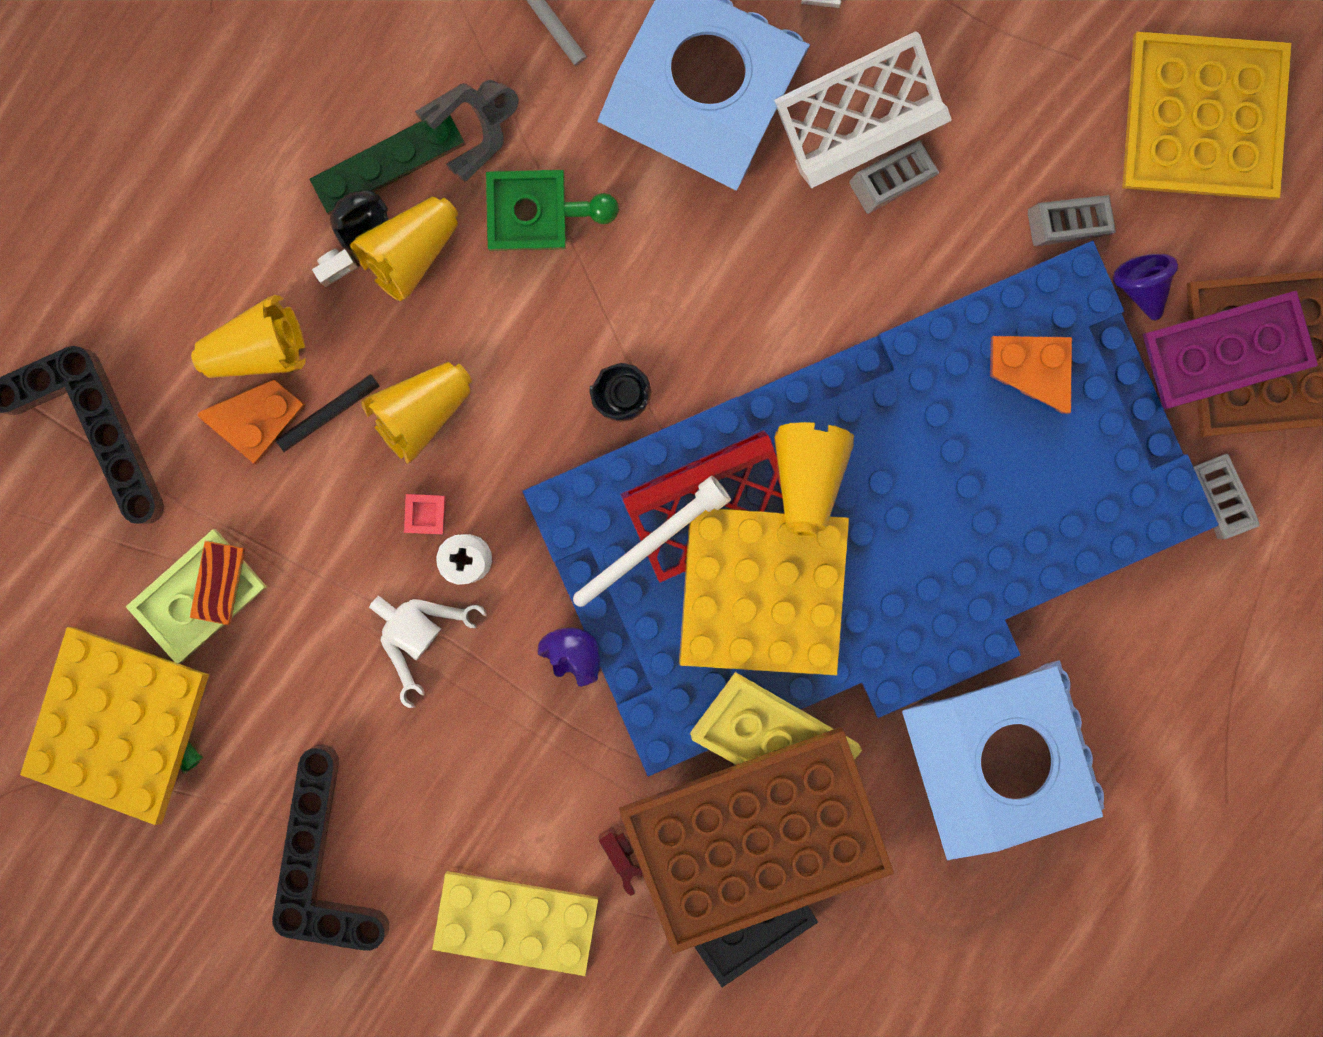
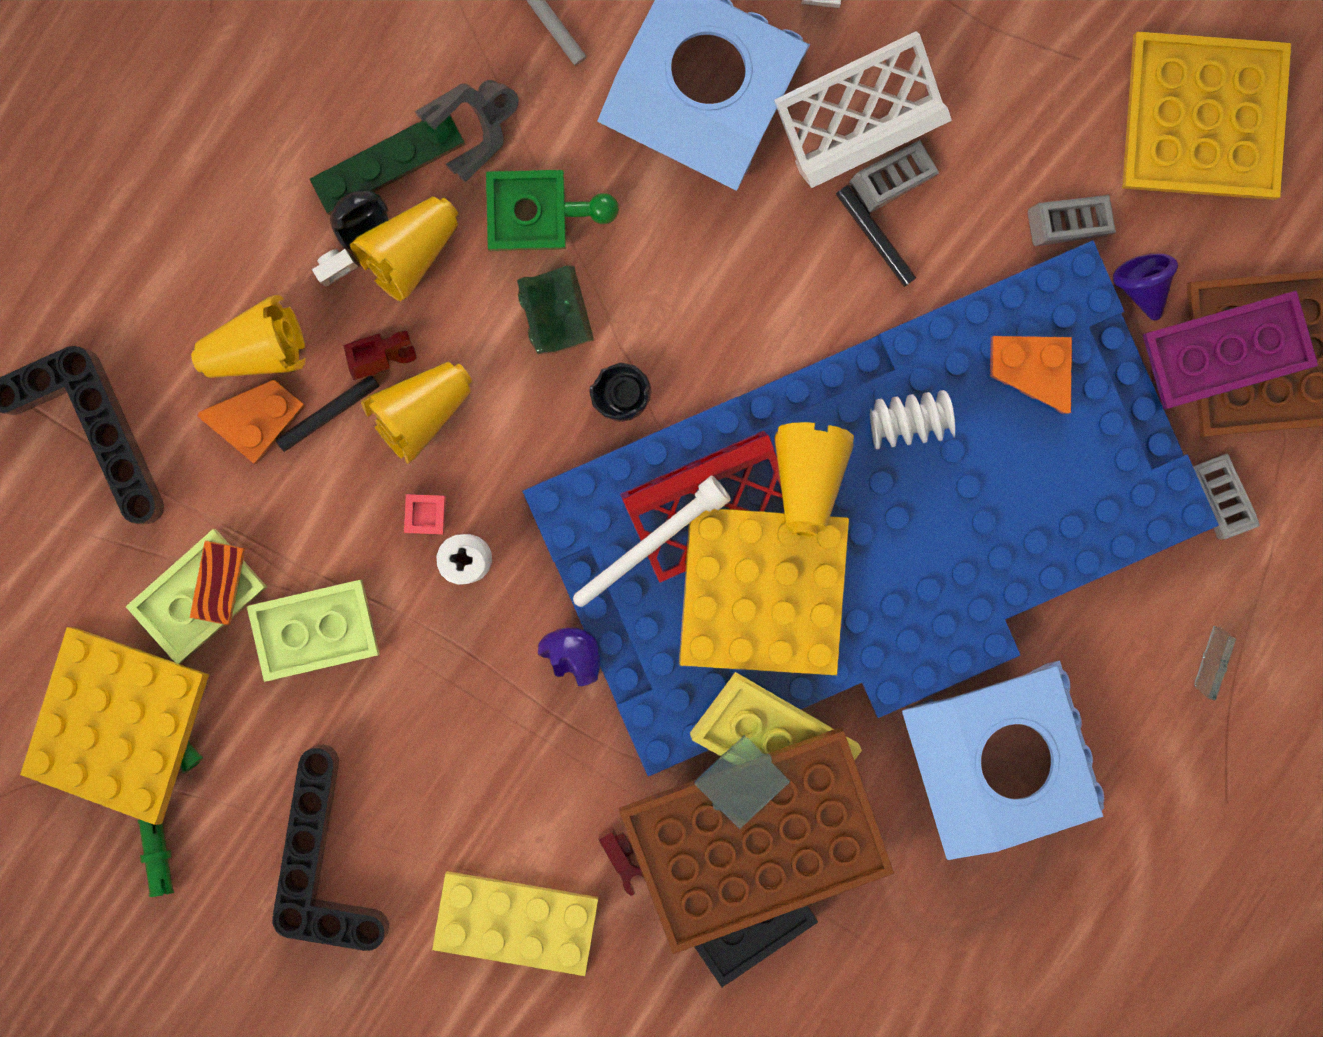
(156, 859): none -> green pin
(313, 630): none -> yellowish green plate
(373, 353): none -> dark red plate
(413, 633): white piece -> none
(555, 310): none -> clear green bracket
(742, 781): none -> clear light blue piece
(876, 236): none -> black bar
(912, 418): none -> white piece
(1214, 662): none -> clear light blue piece

